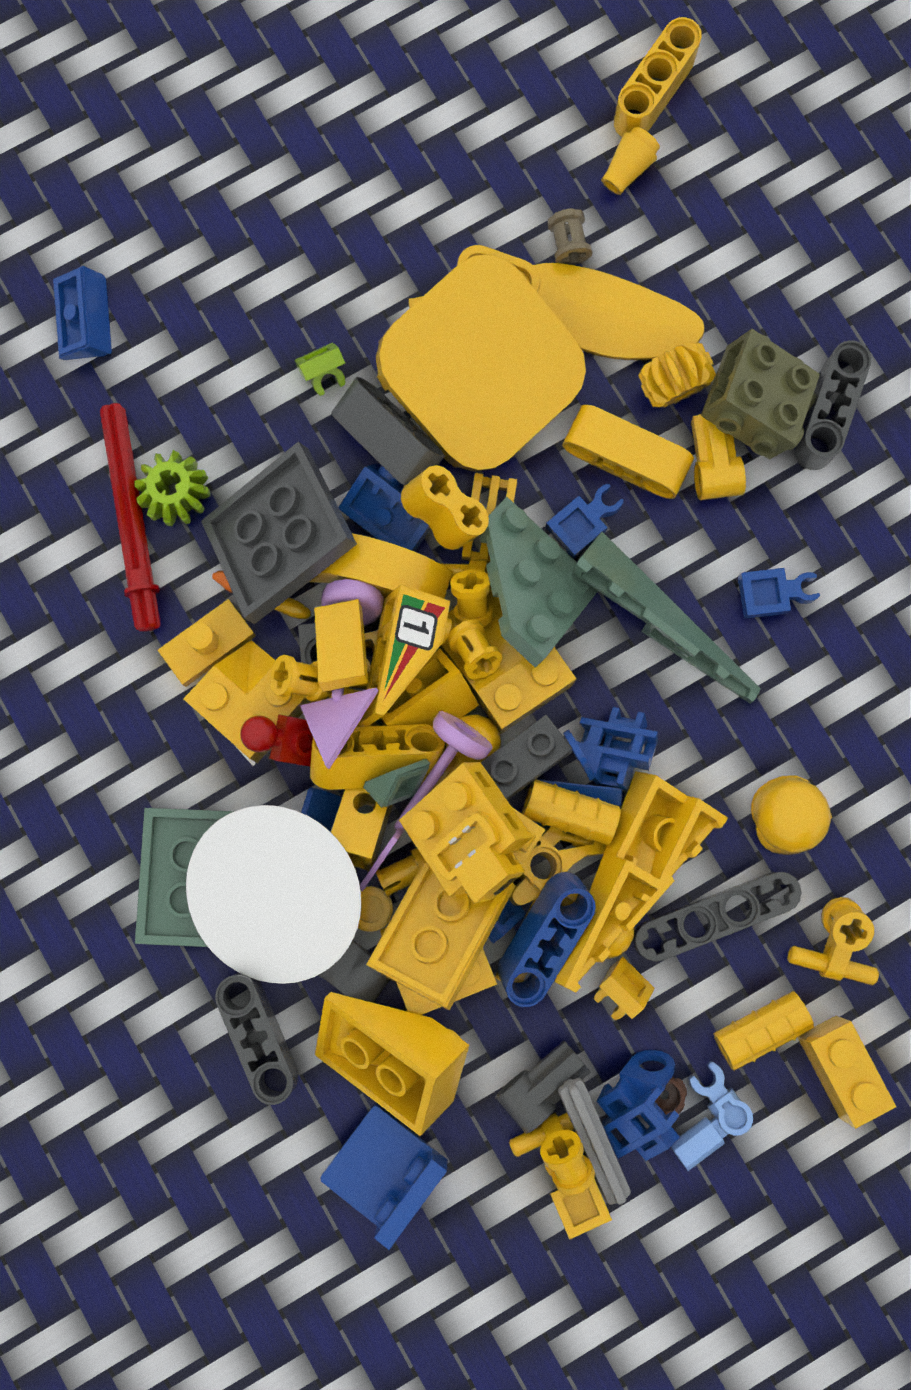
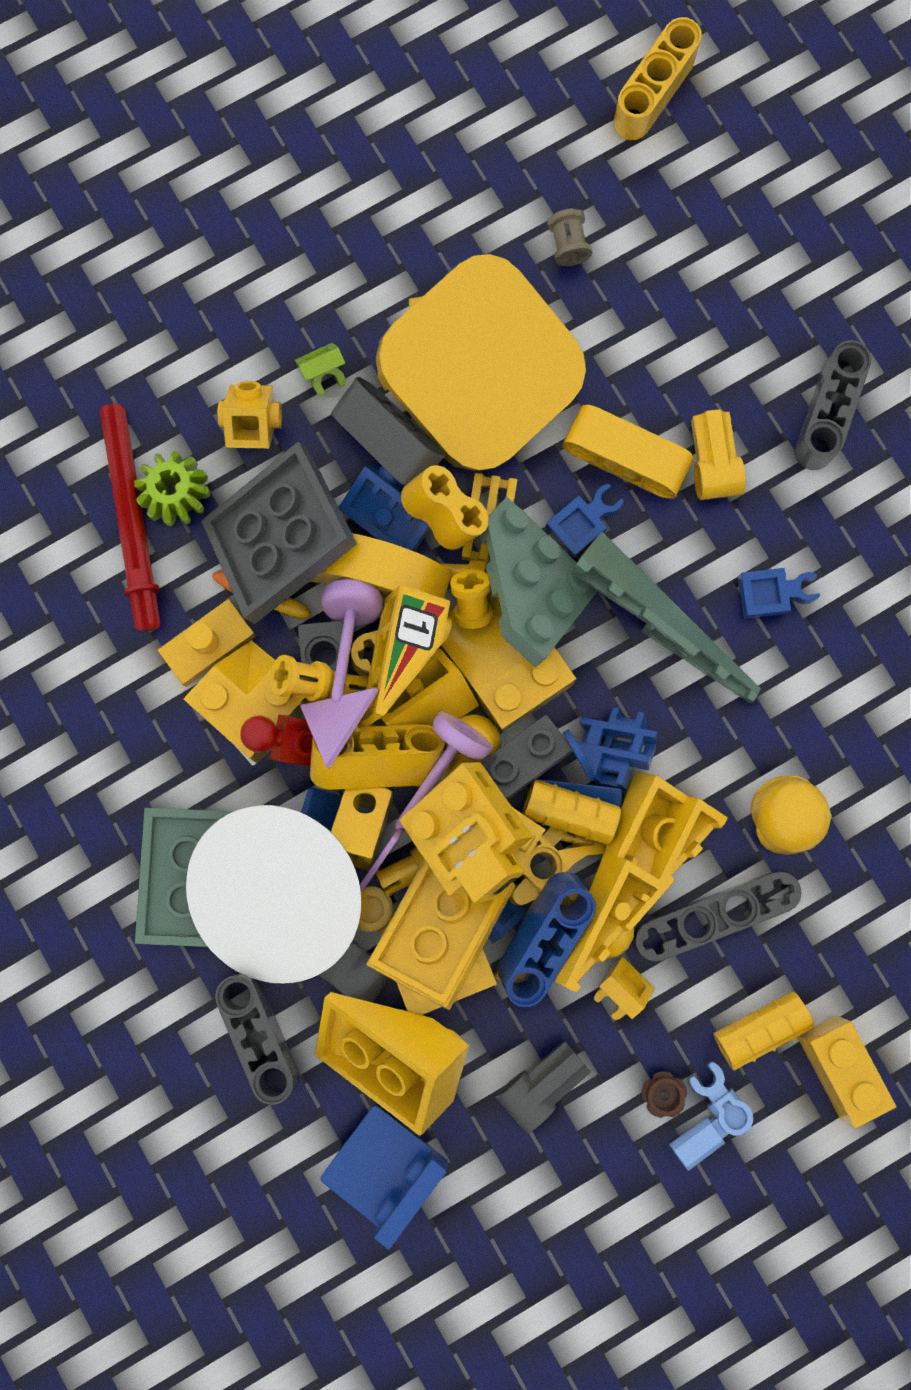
(82, 314): blue slope -> none
(249, 415): none -> yellow brick
(340, 645): yellow tile -> none
(397, 784): sand green slope -> none
(474, 649): yellow bush -> none
(560, 1151): yellow piece -> none
(580, 1211): yellow plate -> none
(594, 1140): light grey axle -> none
(605, 311): yellow plant -> none
(632, 157): yellow cone -> none
(635, 1096): blue piece -> none
(677, 374): yellow gear -> none
(761, 395): olive brick -> none
(835, 959): yellow piece -> none

